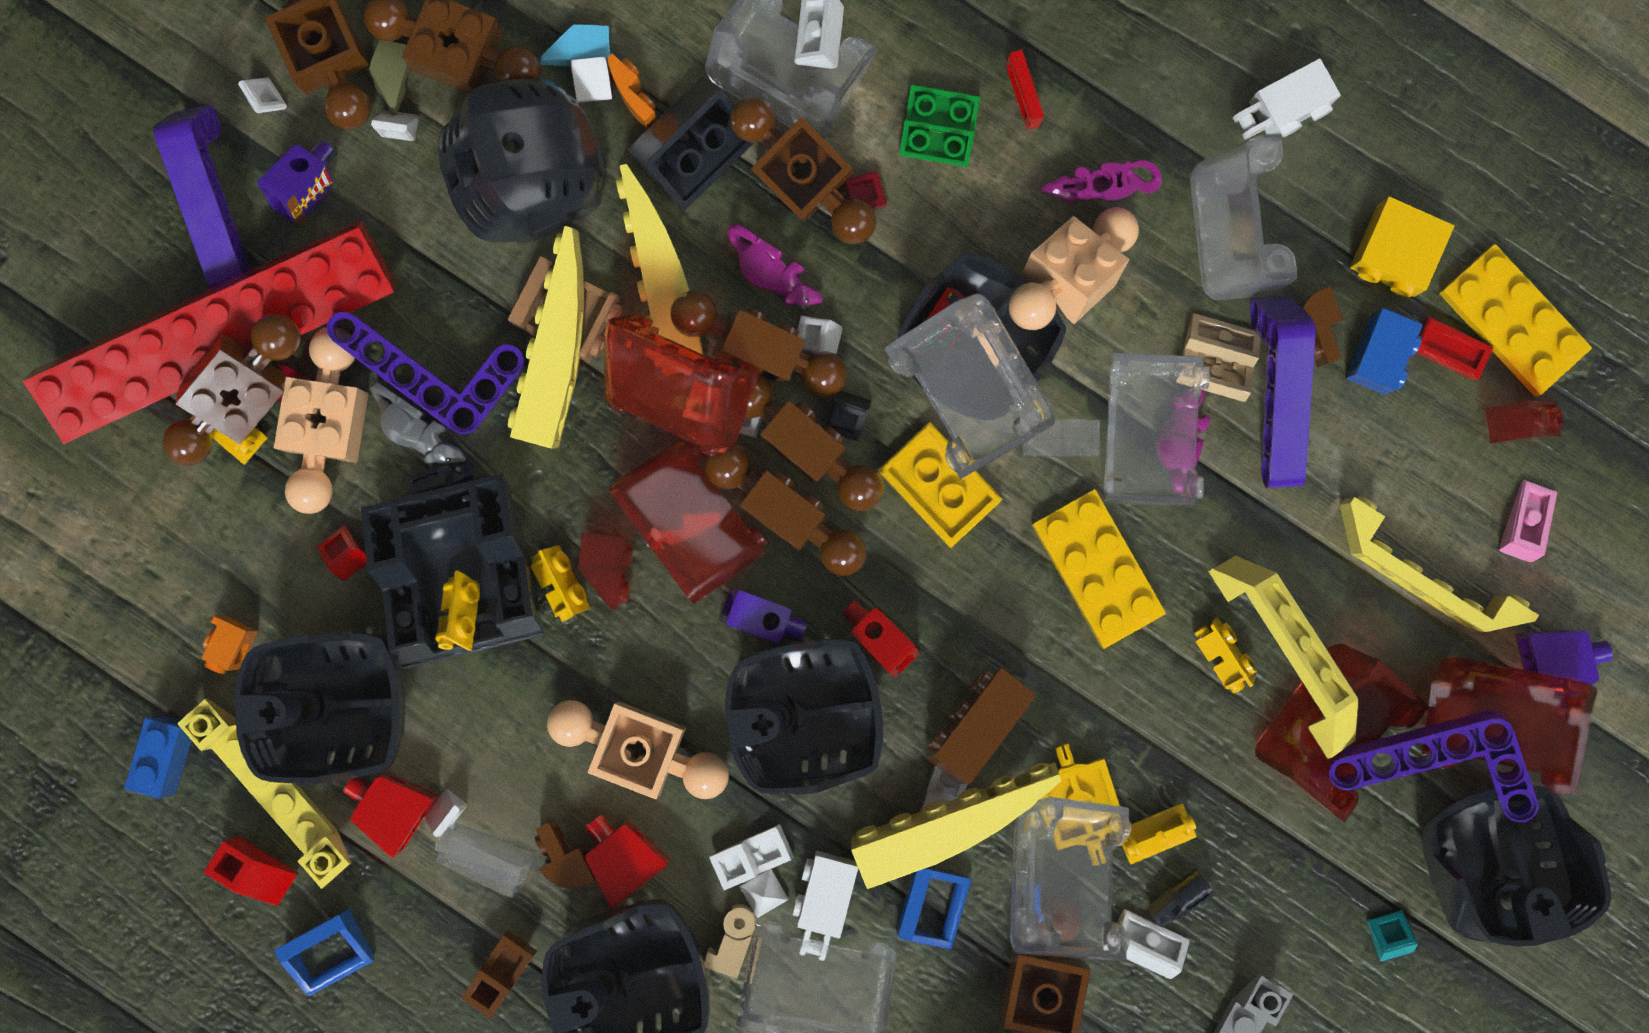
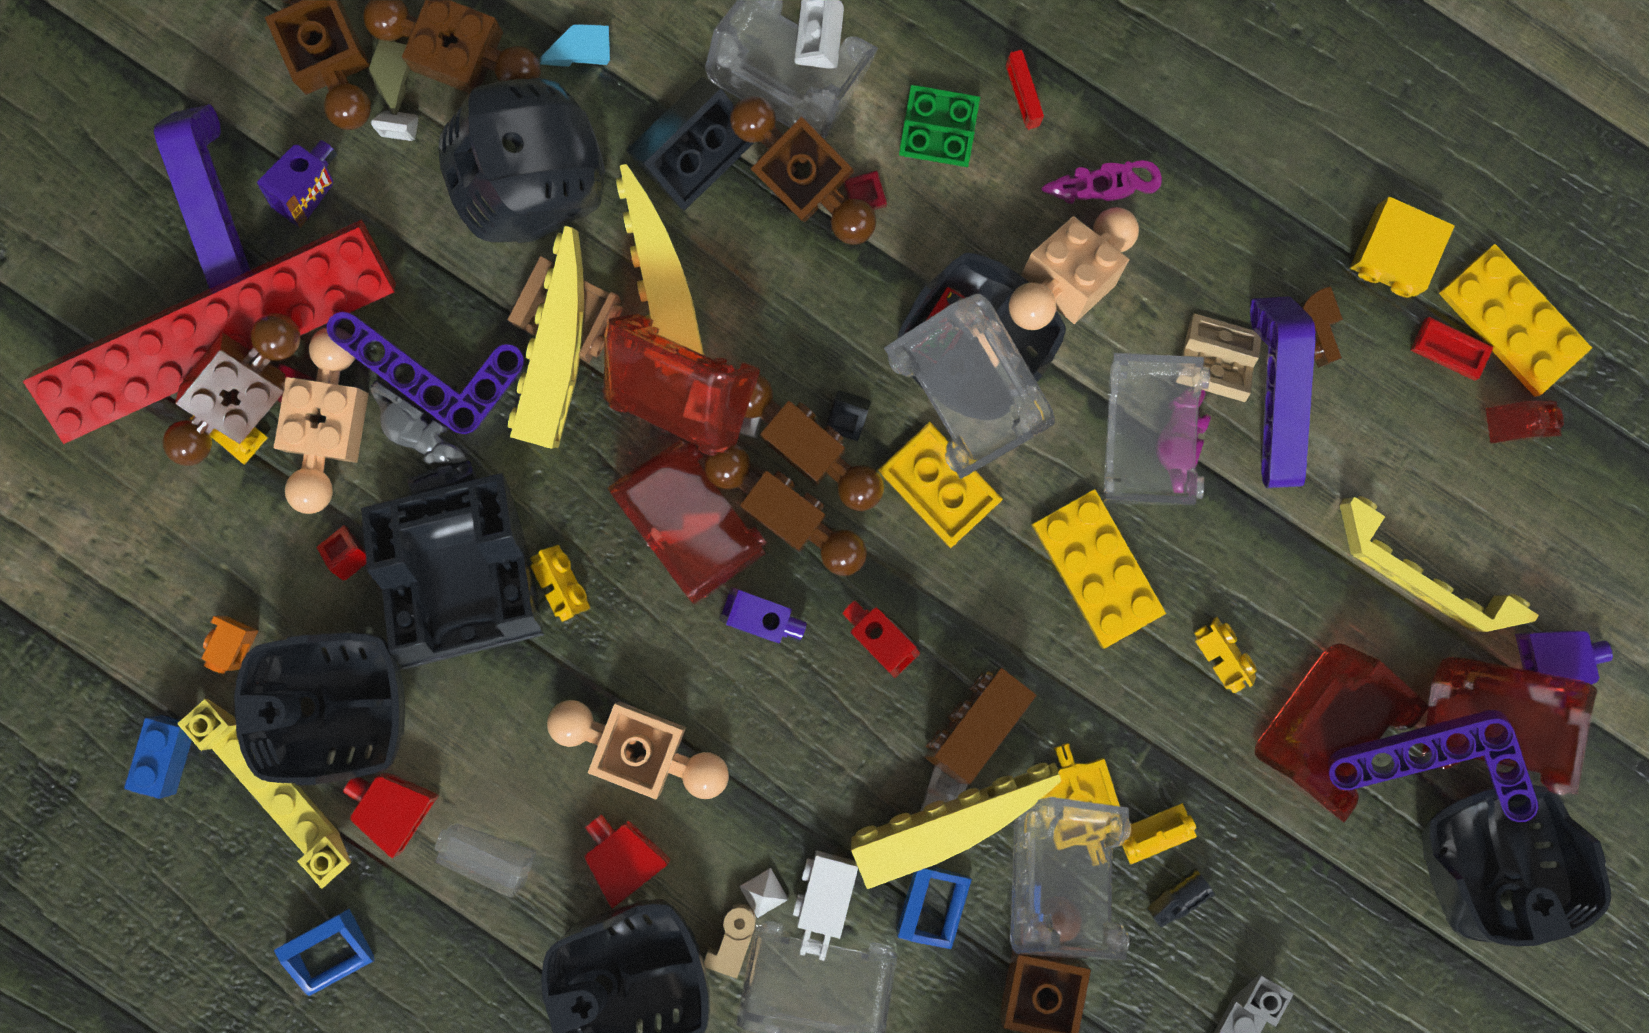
(250, 871): red slope -> none
(262, 95): white slope -> none
(444, 812): white slope -> none
(461, 602): yellow hinge -> none
(499, 974): reddish brown brick -> none
(566, 866): reddish brown brick -> none
(591, 79): white slope -> none
(604, 566): clear red slope -> none
(628, 85): orange slope -> none
(751, 856): white slope -> none
(756, 342): reddish brown brick -> none
(763, 269): magenta animal -> none
(819, 334): white slope -> none
(823, 712): black piece -> none
(1066, 439): clear slope -> none
(1154, 945): white slope -> none
(1230, 225): clear windscreen -> none
(1290, 101): white brick -> none
(1300, 645): light yellow slope -> none
(1385, 352): blue brick -> none
(1392, 935): teal slope -> none
(1529, 522): bright pink slope -> none

